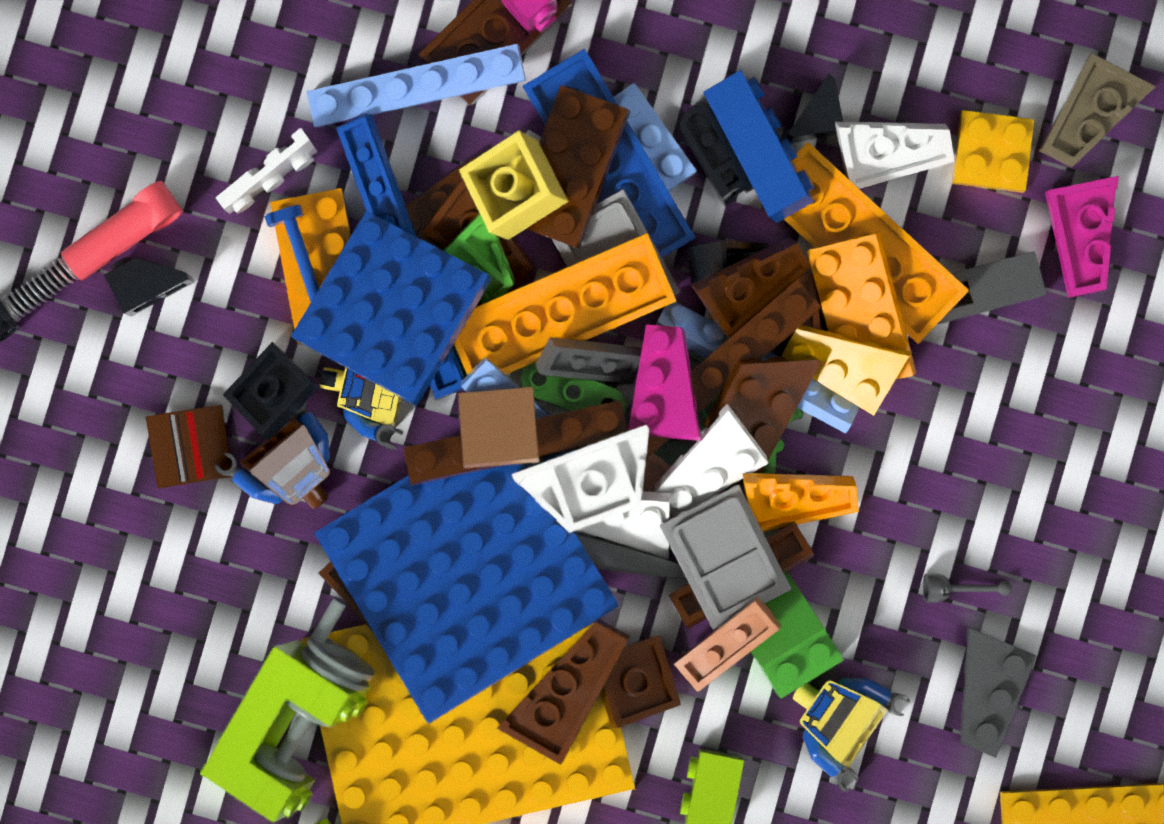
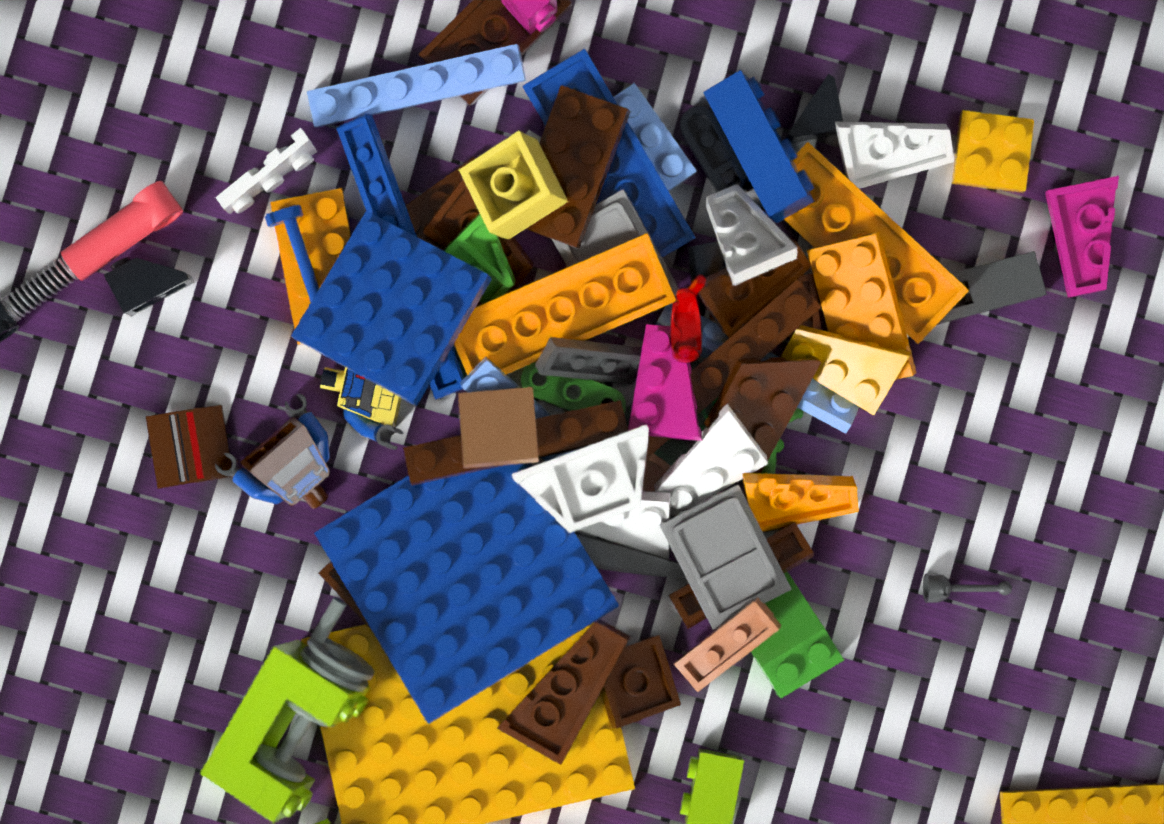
(270, 391): black plate -> none
(686, 323): none -> red helmet
(747, 235): none -> white wing
(842, 720): torso -> none
(992, 690): dark grey wing -> none
(1092, 108): dark tan wing -> none

